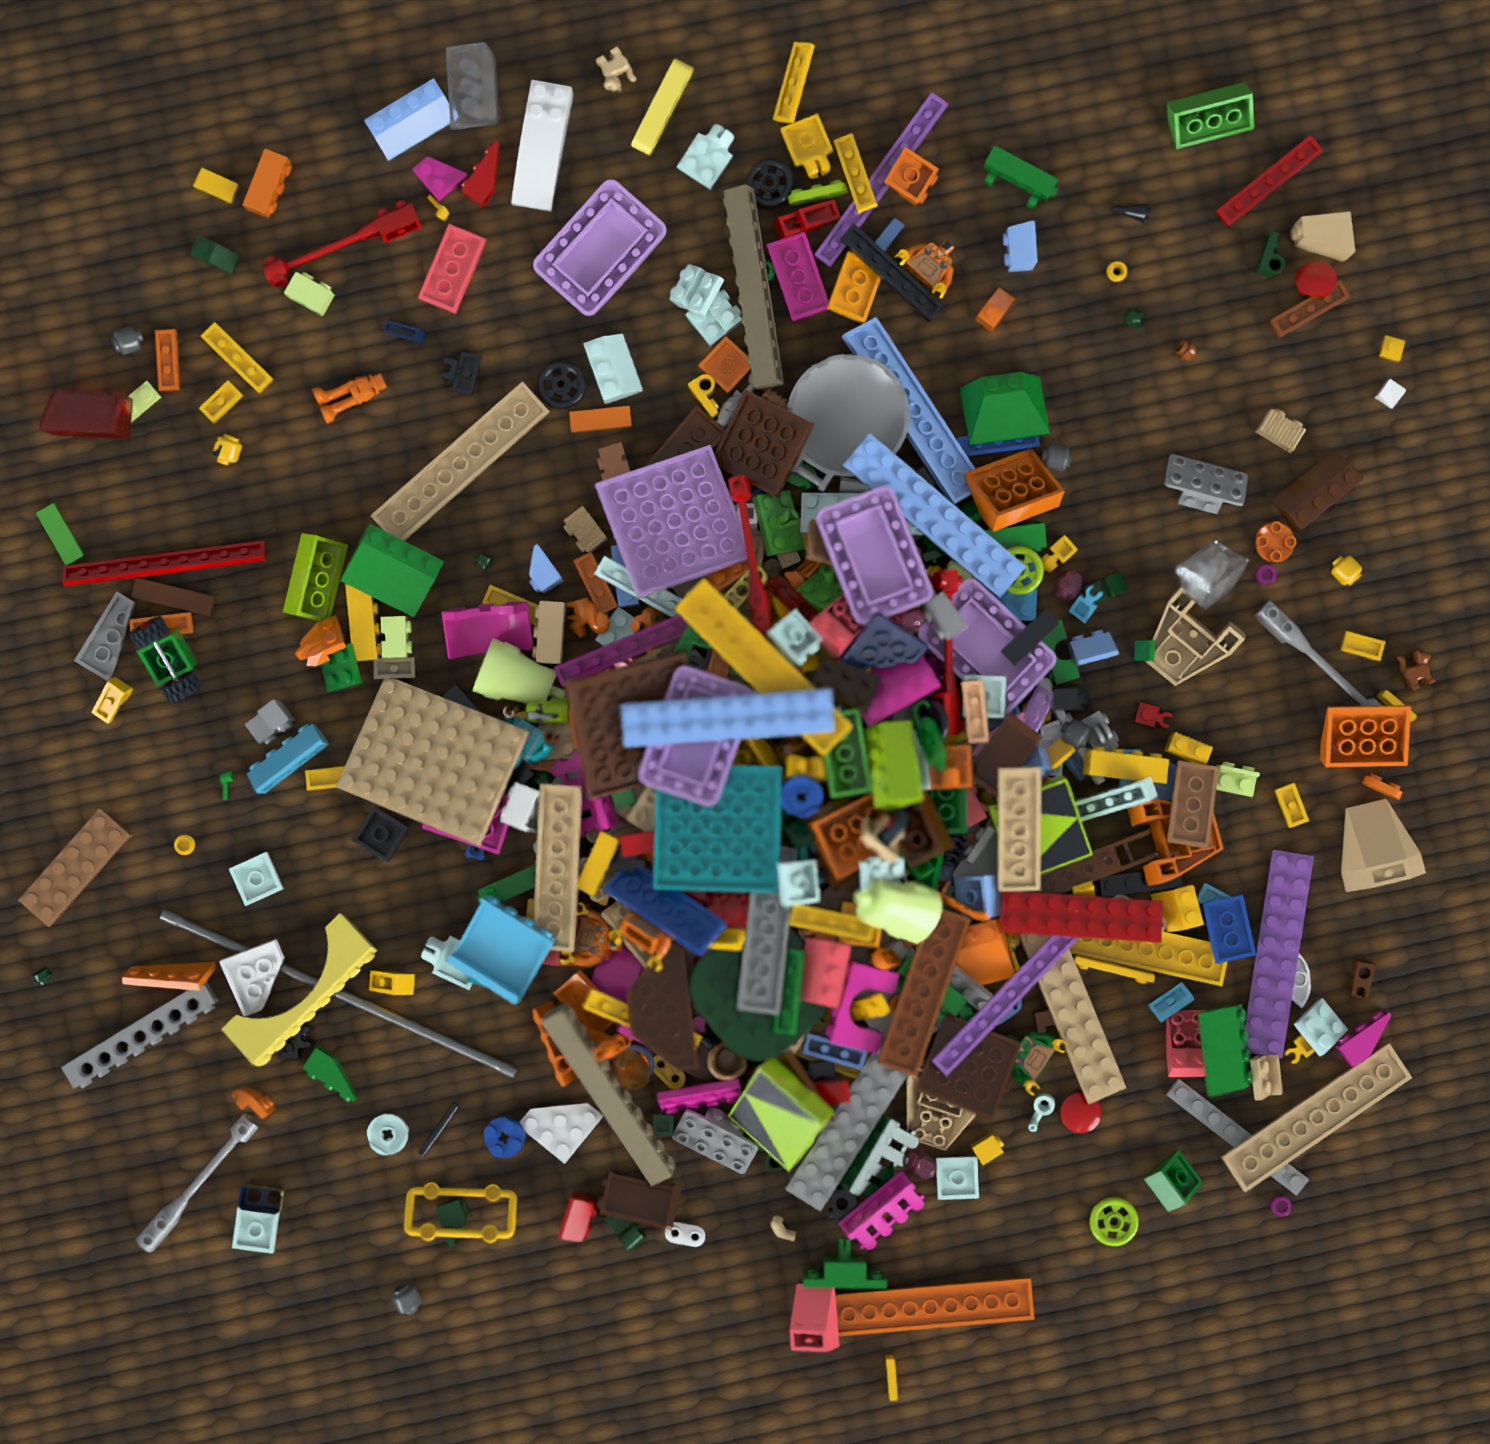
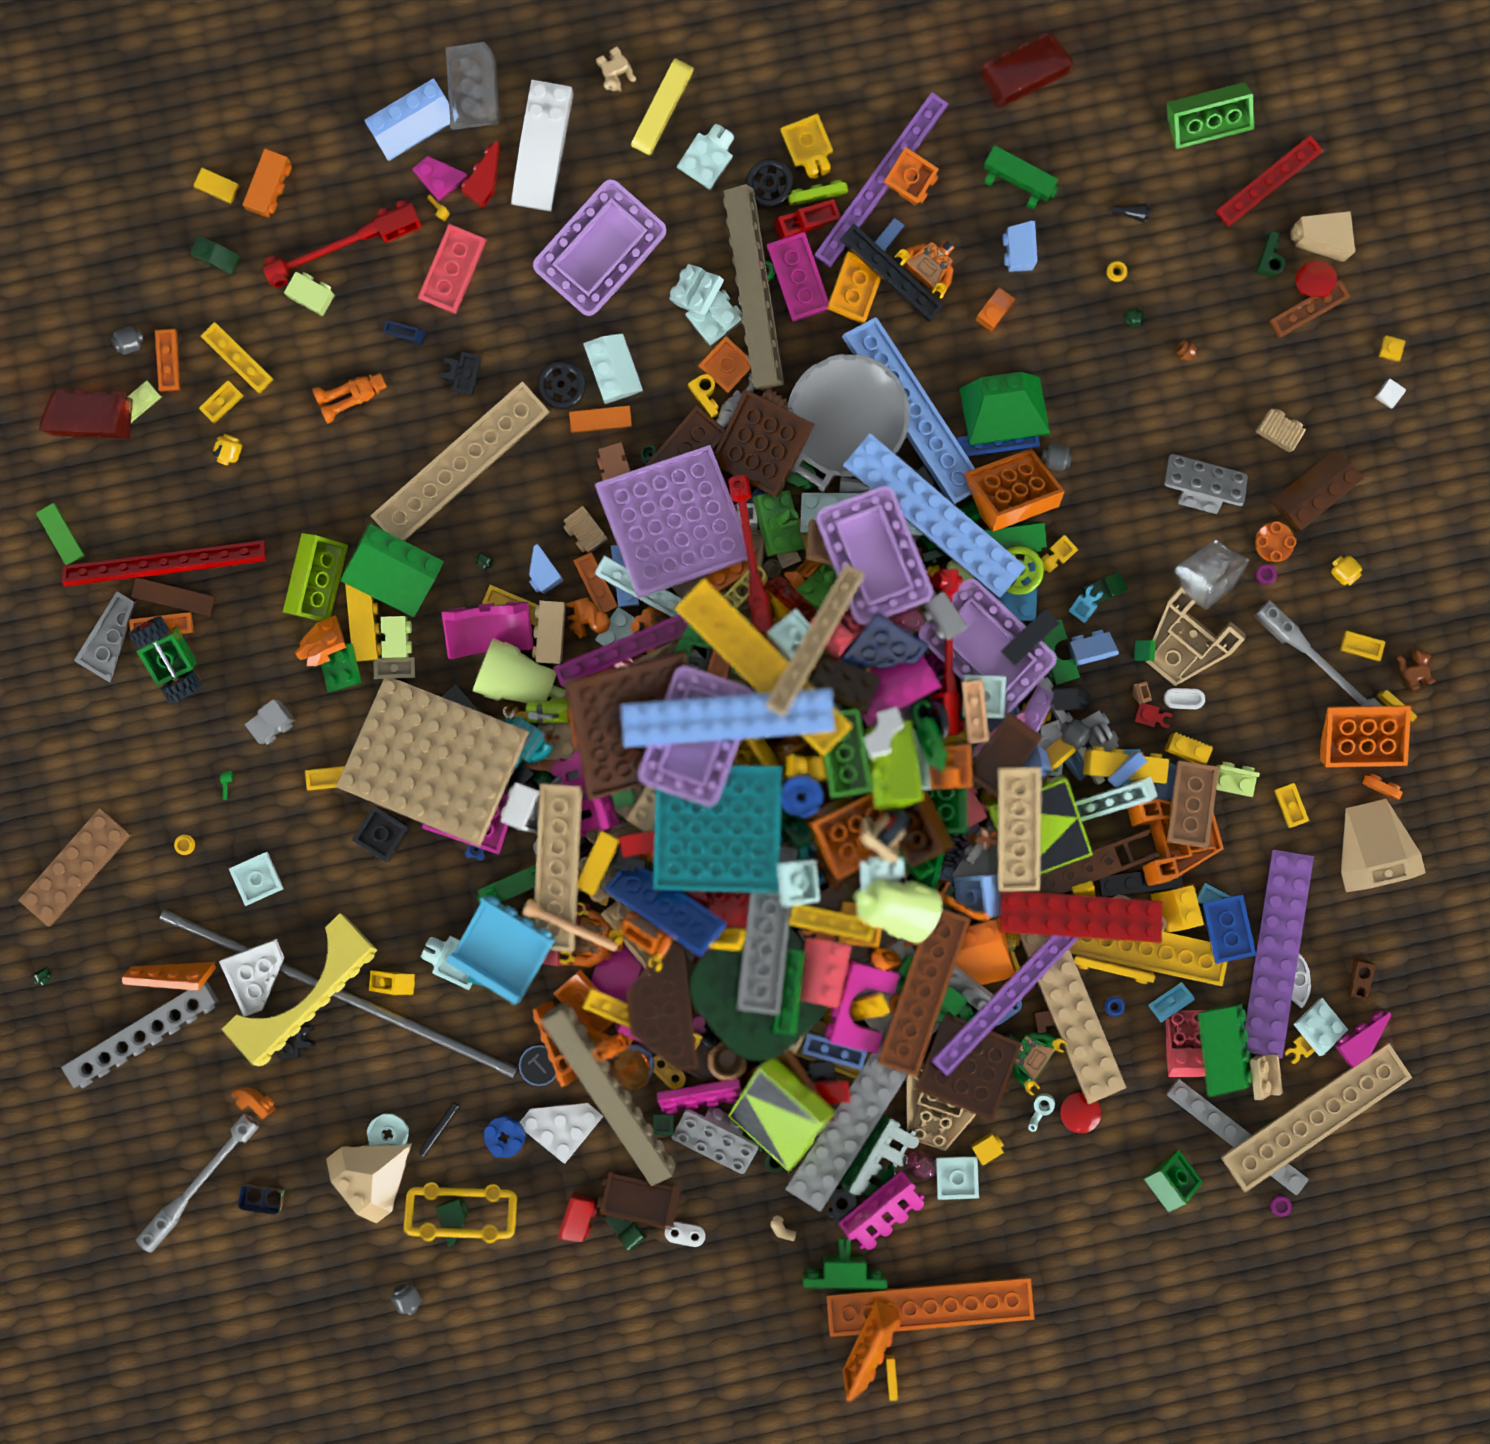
(111, 698): yellow plate -> none
(255, 1231): light aqua plate -> none
(287, 759): medium azure slope -> none
(329, 1070): green slope -> none
(368, 1177): none -> tan wedge
(532, 910): none -> light nougat piece
(536, 1066): none -> black tile
(646, 451): none -> dark green plate
(793, 82): yellow plate -> none
(814, 1320): coral slope -> none
(815, 640): none -> tan plate
(855, 173): yellow plate -> none
(870, 1348): none -> orange slope
(888, 724): none -> white tile
(987, 838): none -> dark orange plant
(1026, 69): none -> clear red windscreen
(1068, 585): clear pink head -> none
(1102, 1233): lime plate -> none
(1120, 1009): none -> blue plate
(1127, 768): none -> medium blue piece
(1141, 692): none -> medium nougat slope
(1184, 698): none -> white tile

